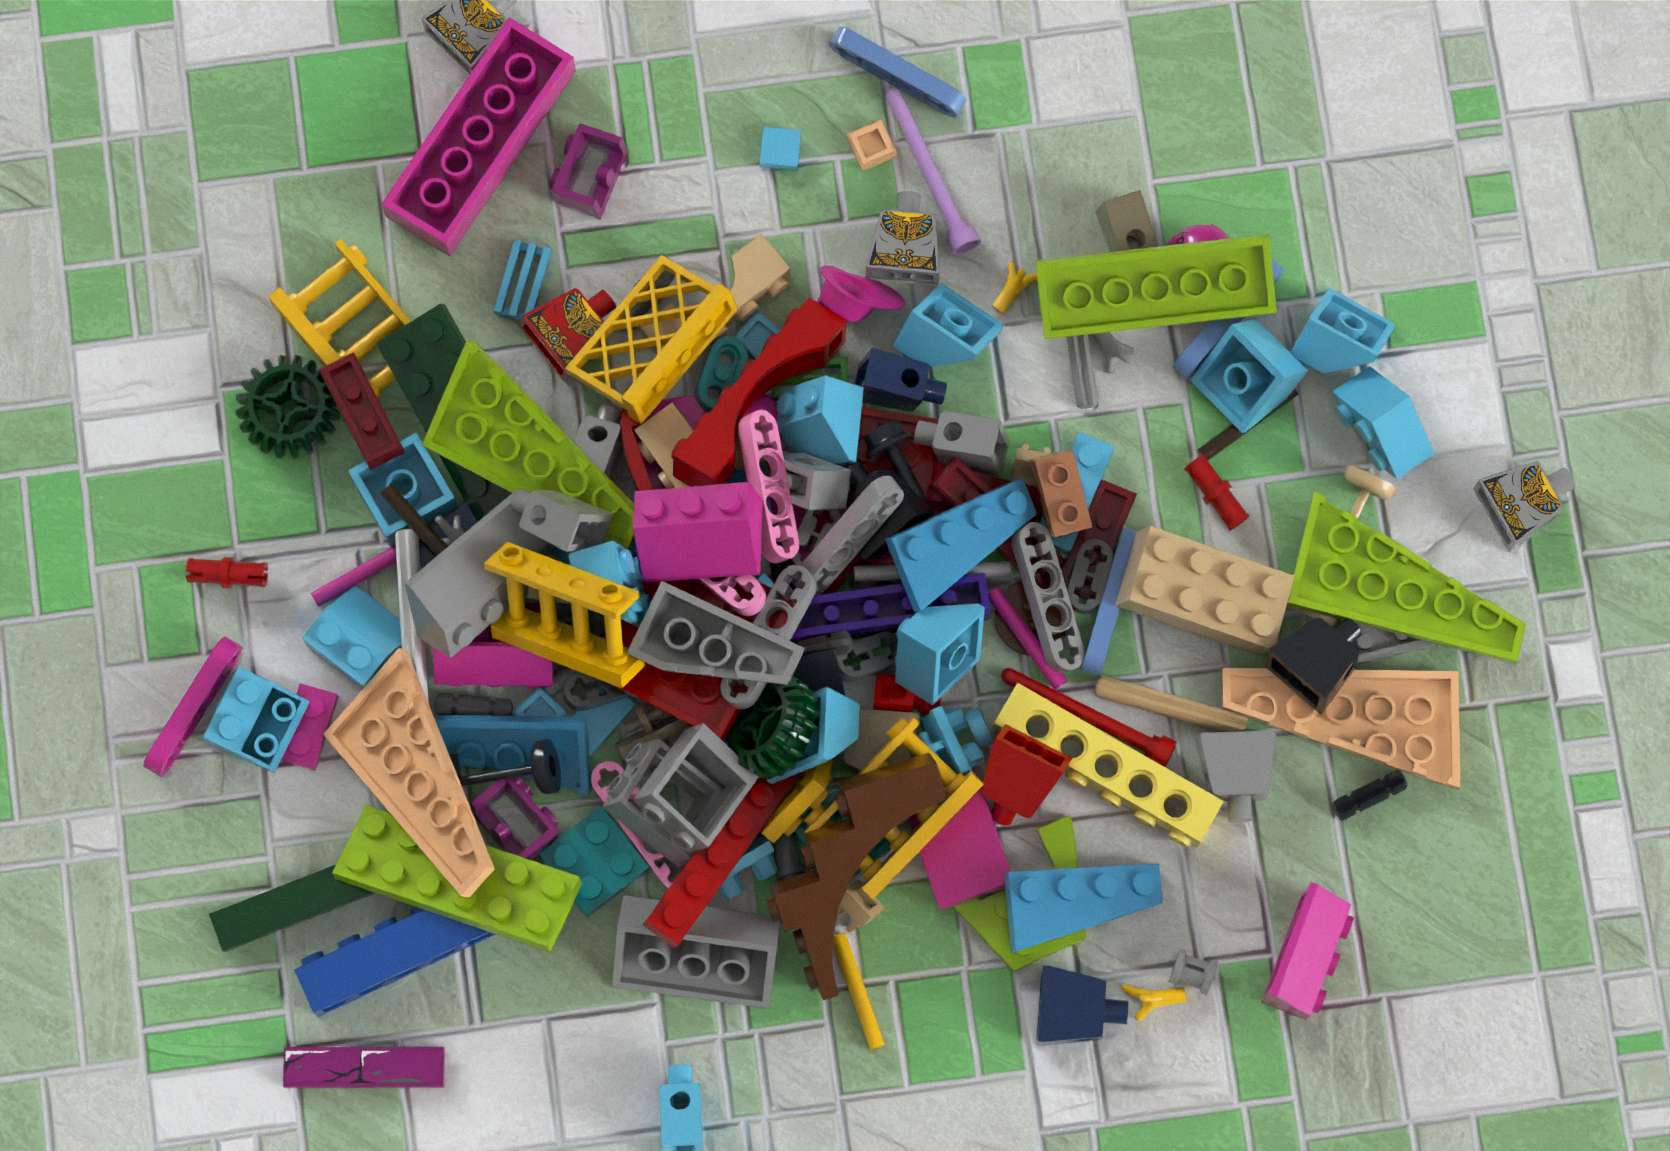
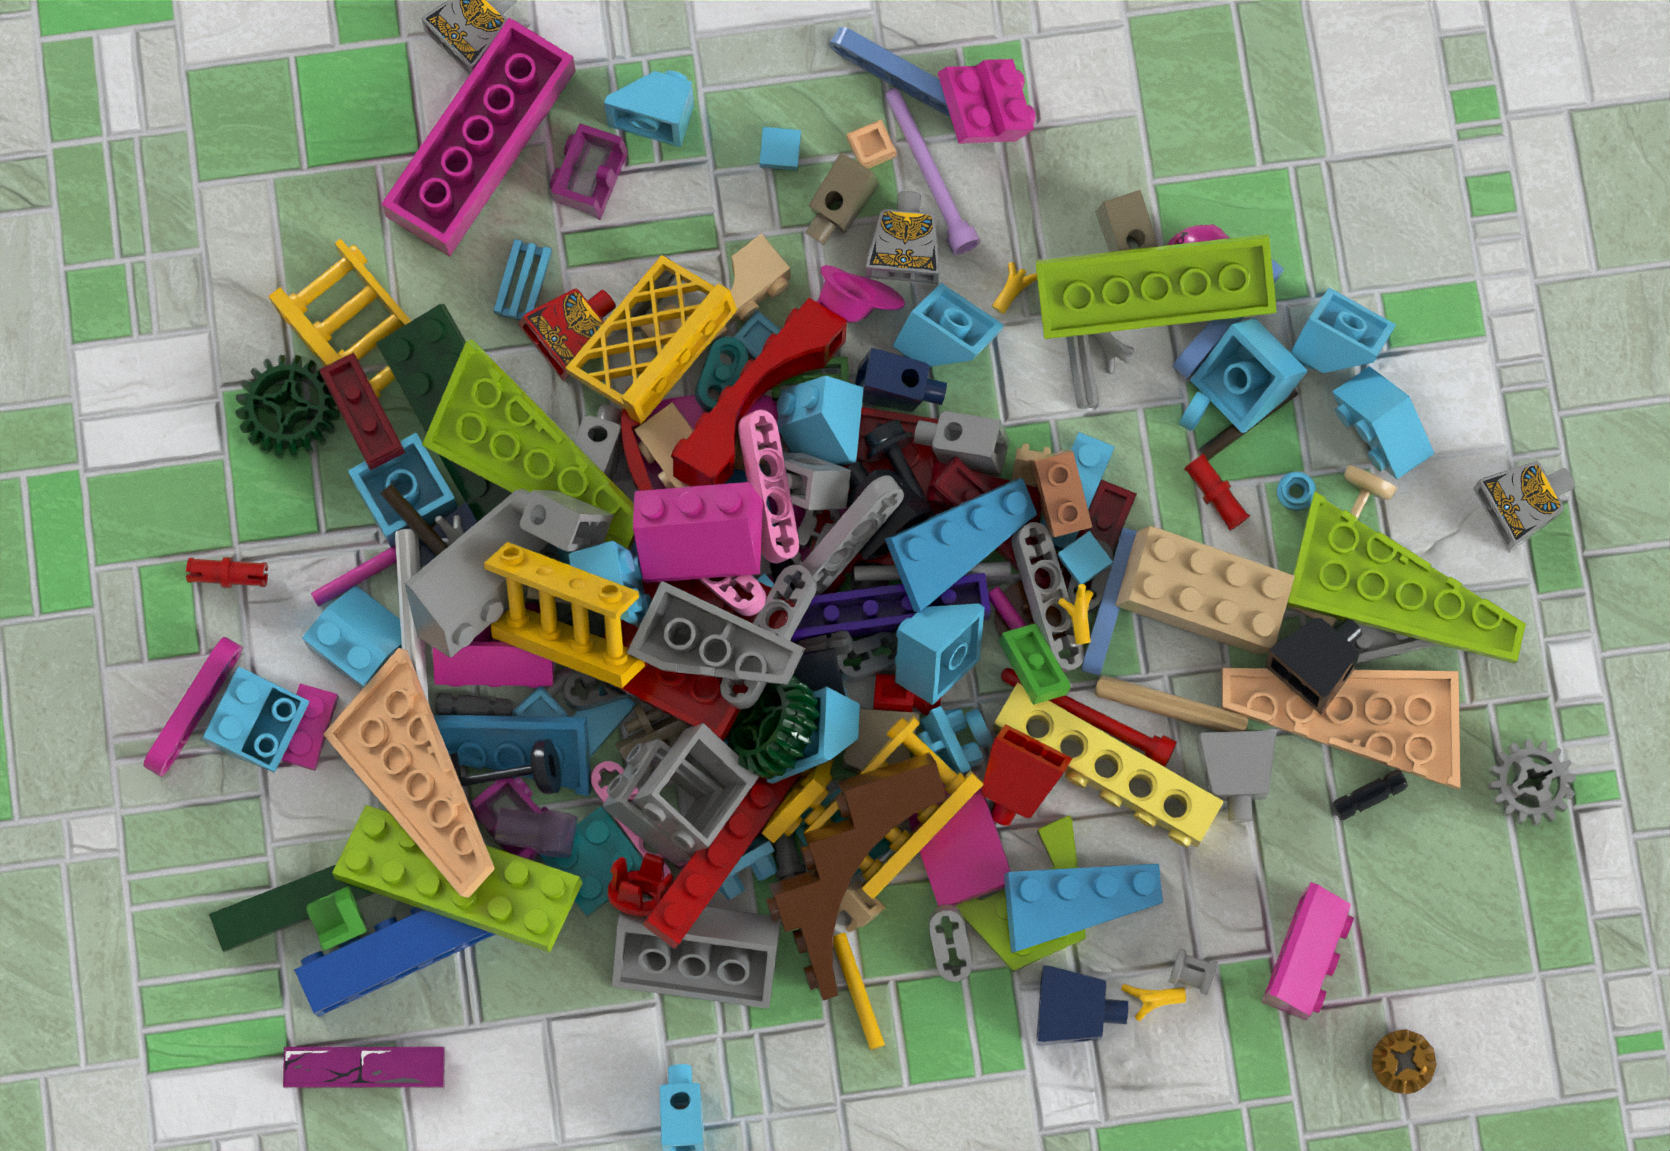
(336, 918): none -> bright green panel
(548, 832): none -> clear purple piece
(627, 887): none -> red piece
(653, 107): none -> medium azure slope
(845, 182): none -> dark tan torso
(959, 941): none -> light grey beam
(987, 102): none -> dark pink plate
(1034, 663): none -> bright green plate
(1079, 614): none -> yellow bar
(1084, 558): none -> medium azure tile
(1195, 411): none -> medium azure tile
(1295, 479): none -> medium azure plate
(1385, 1064): none -> pearl gold gear
(1538, 797): none -> light grey gear

